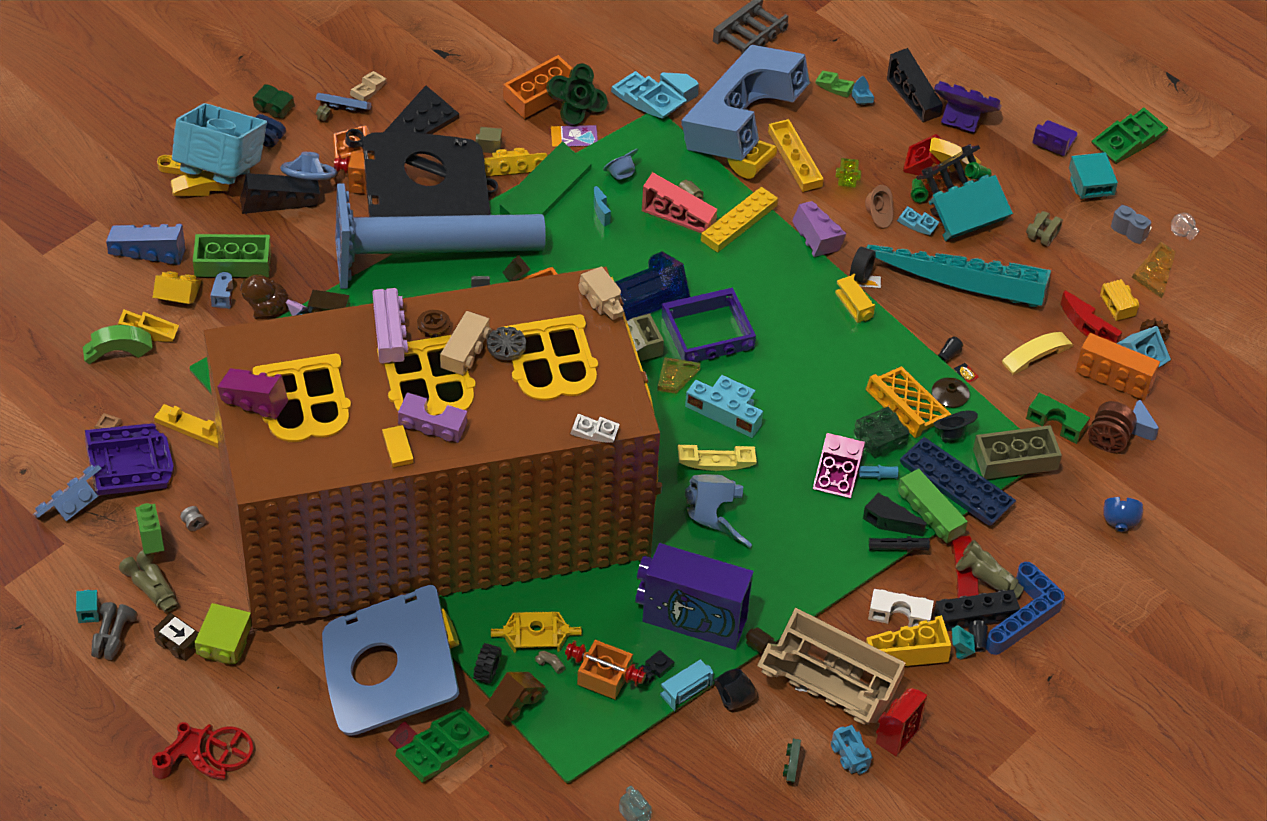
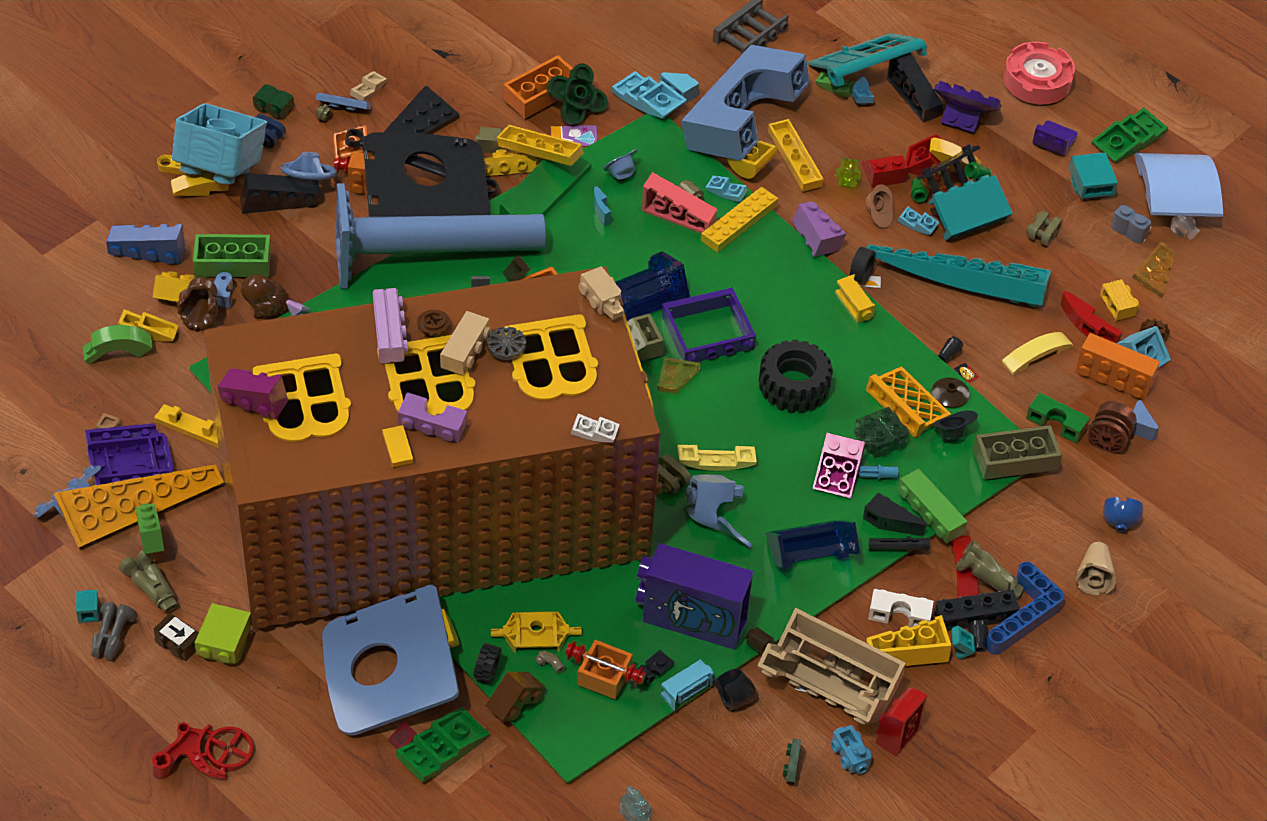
(111, 506): none -> light orange wing
(192, 518): light grey wheel -> none
(198, 303): none -> reddish brown hair
(325, 301): dark brown brick -> none
(540, 145): none -> yellow piece
(672, 474): none -> olive brick
(722, 187): none -> medium azure slope
(727, 404): medium azure piece -> none
(791, 393): none -> black tyre
(813, 541): none -> clear blue windscreen
(850, 60): none -> teal door
(885, 170): none -> red slope
(958, 481): dark blue plate -> none
(1038, 73): none -> coral piece
(1096, 570): none -> tan cone
(1180, 184): none -> light blue slope

